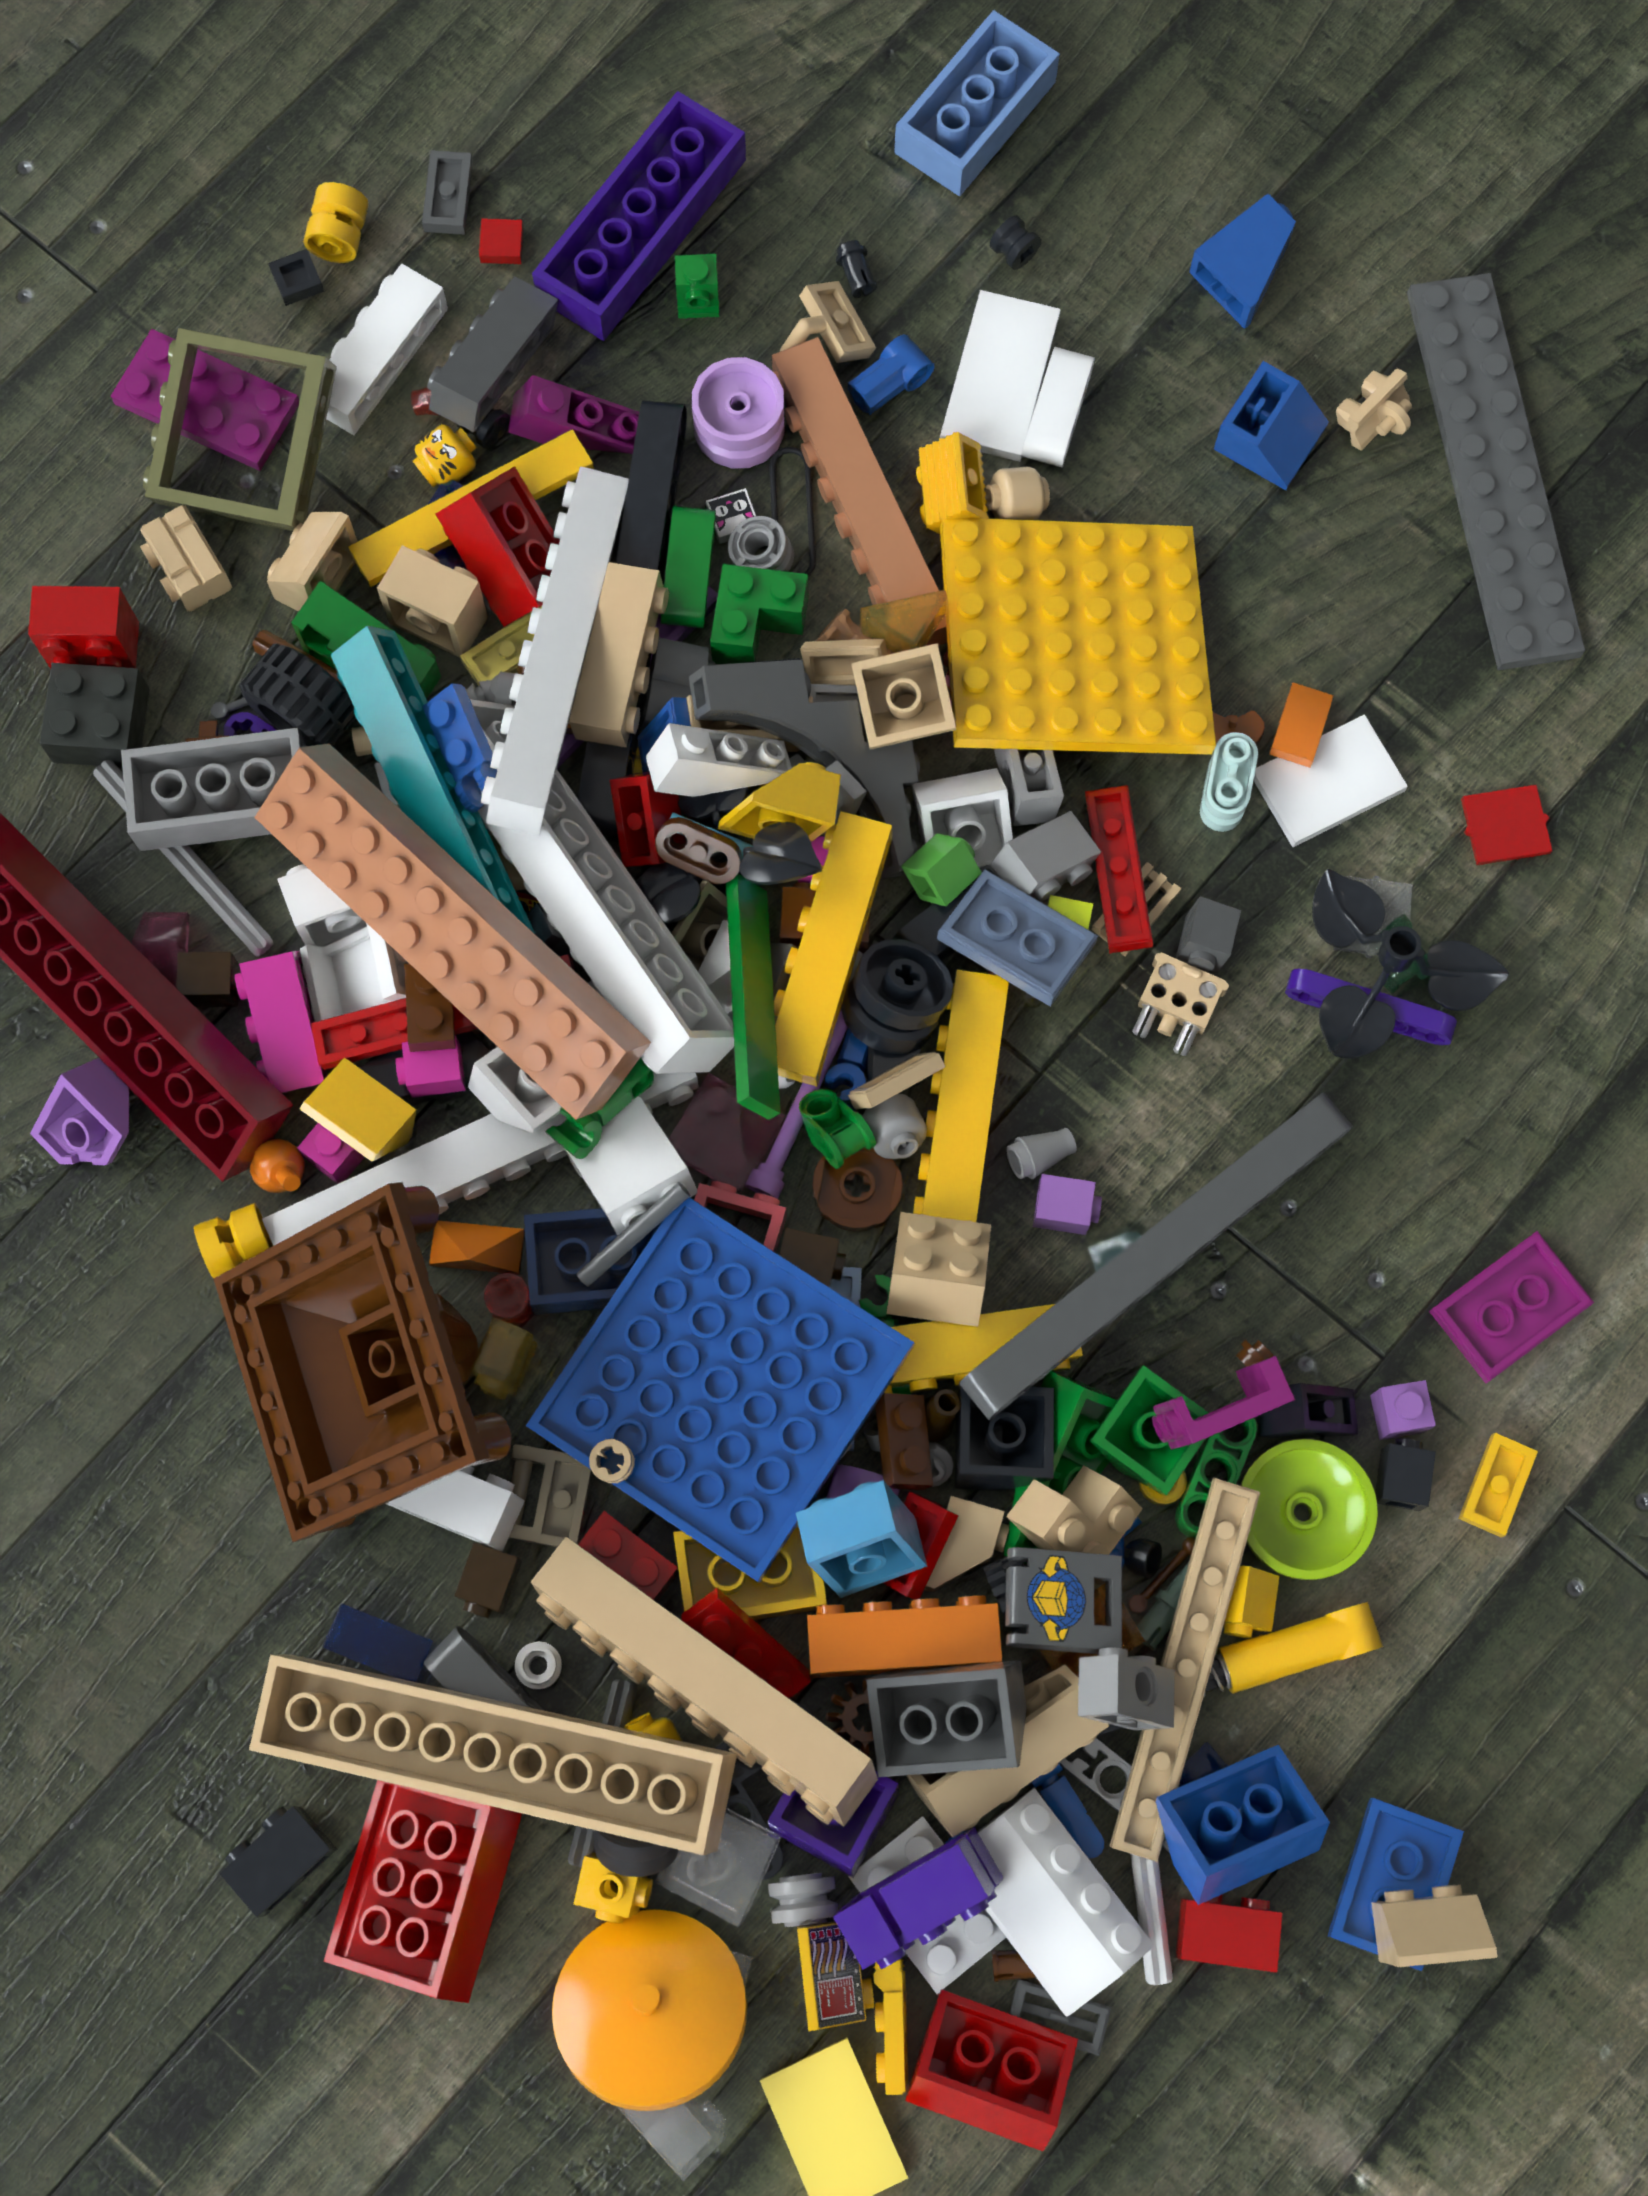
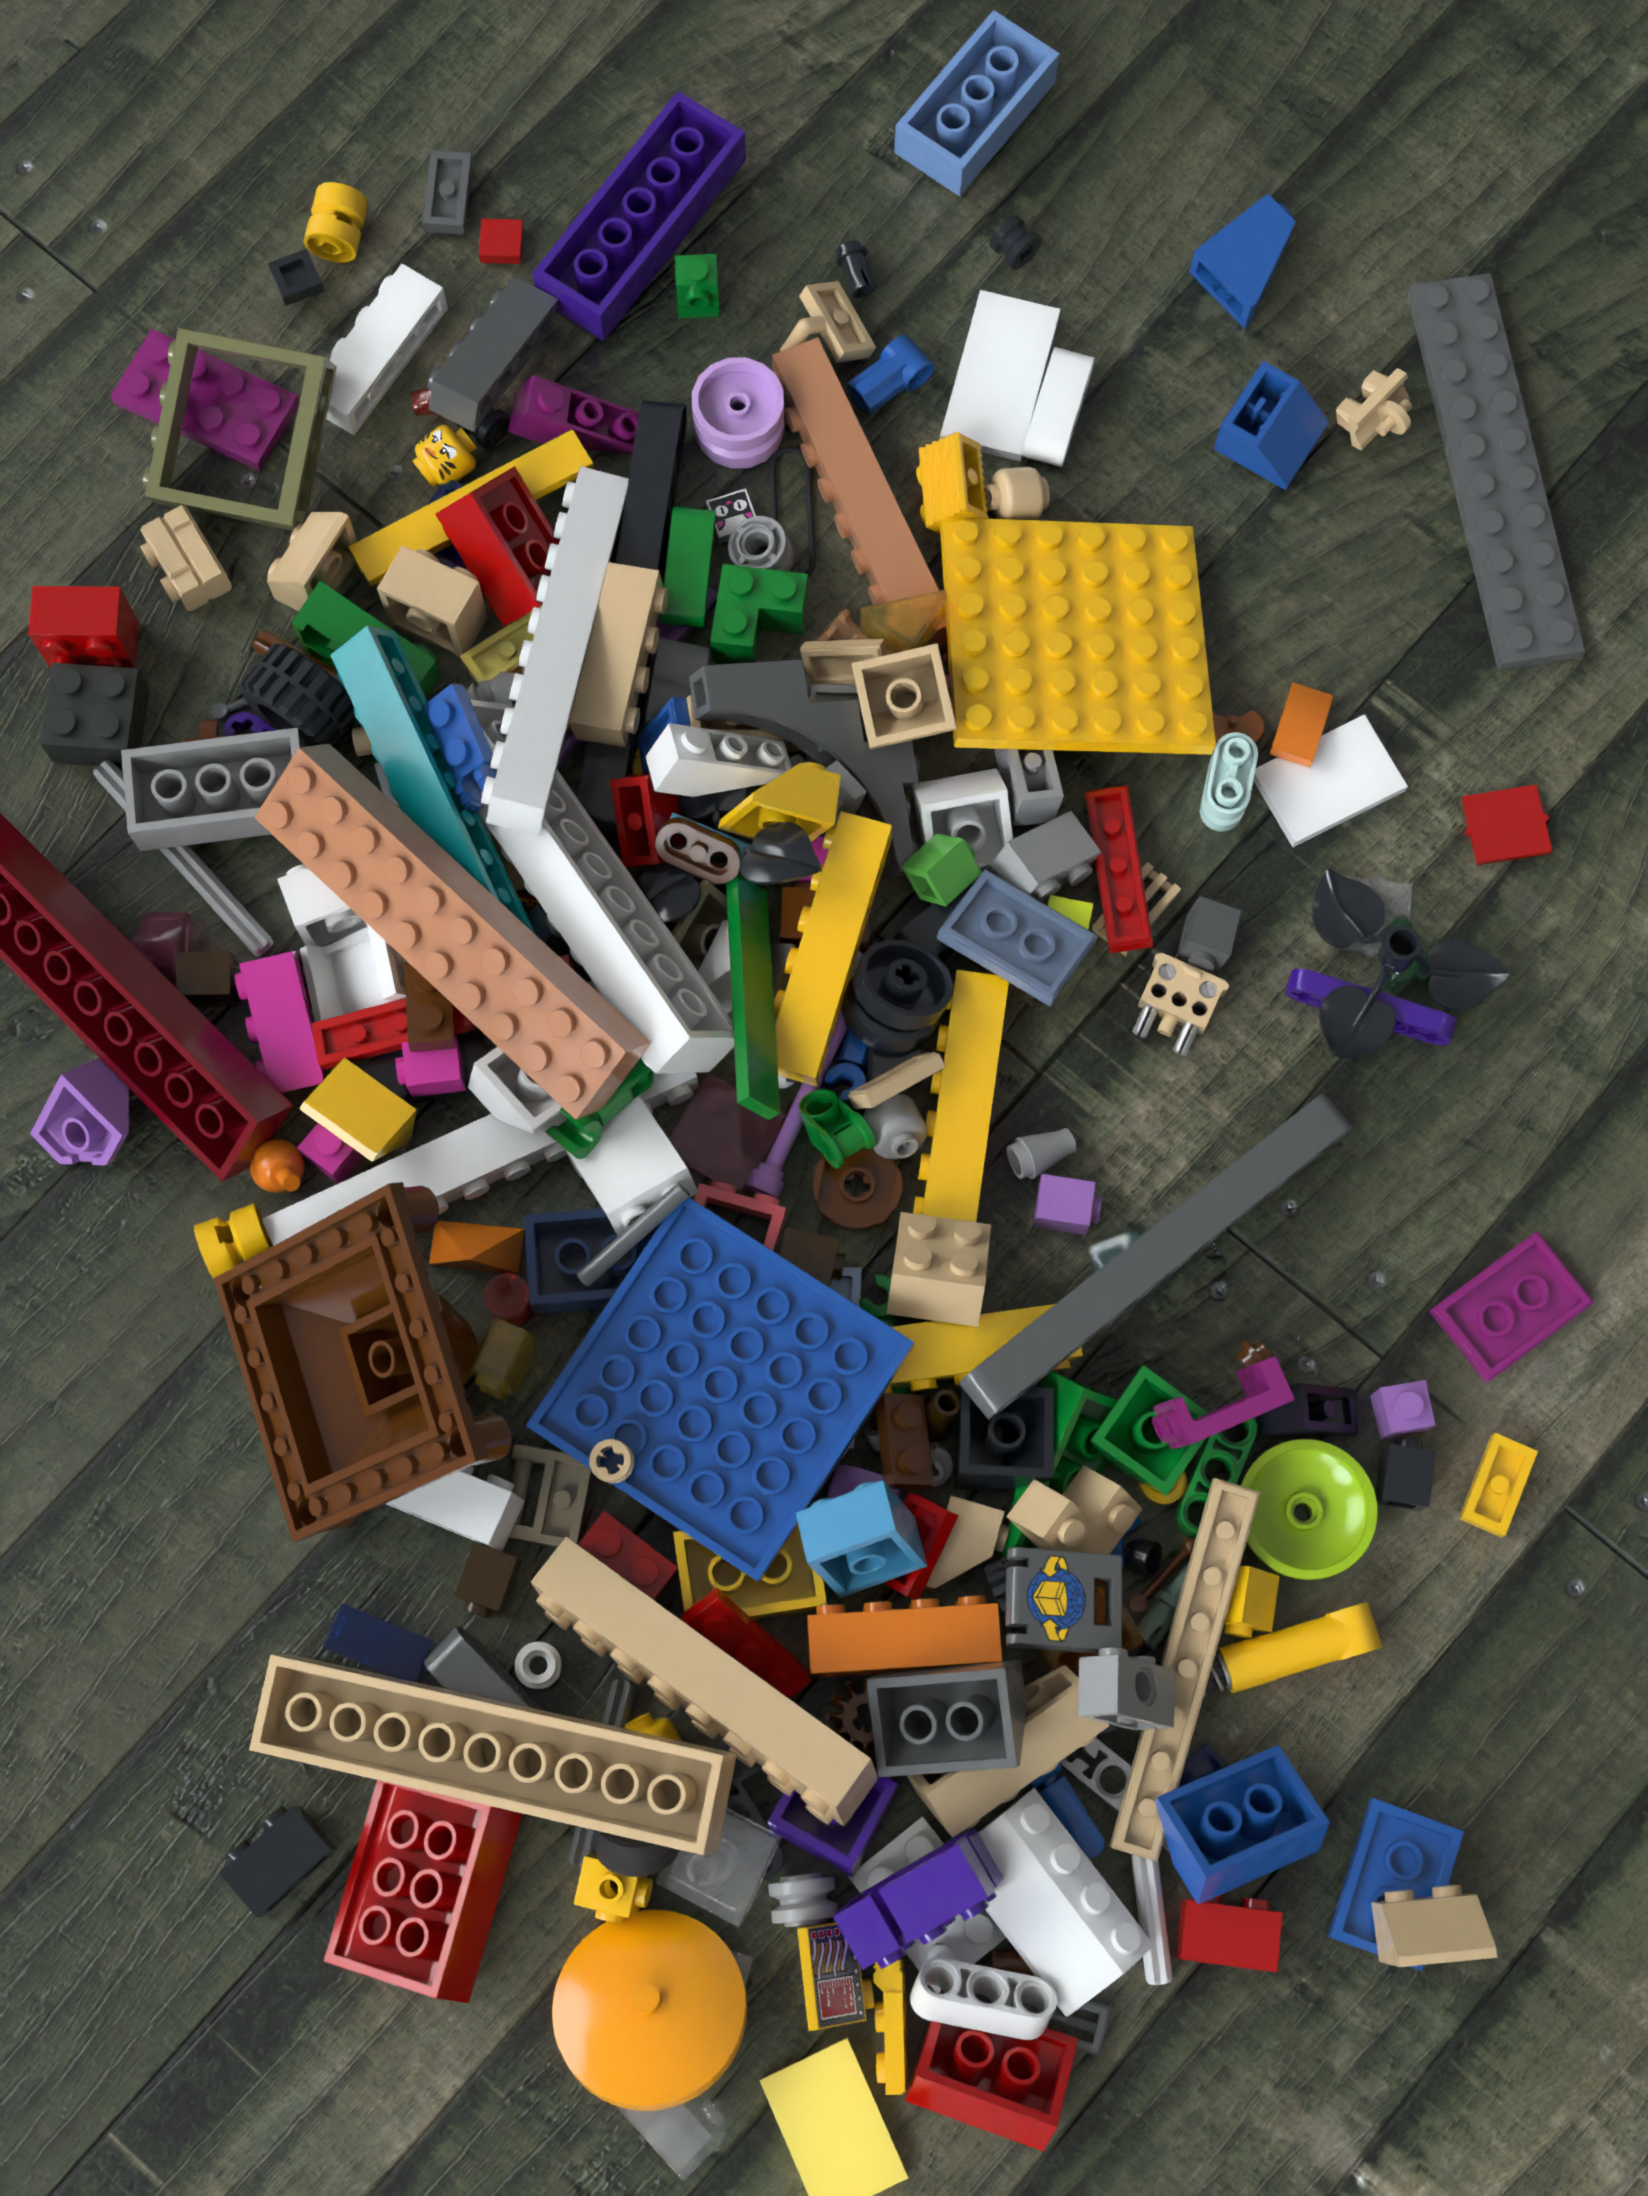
(1004, 1989): none -> white beam

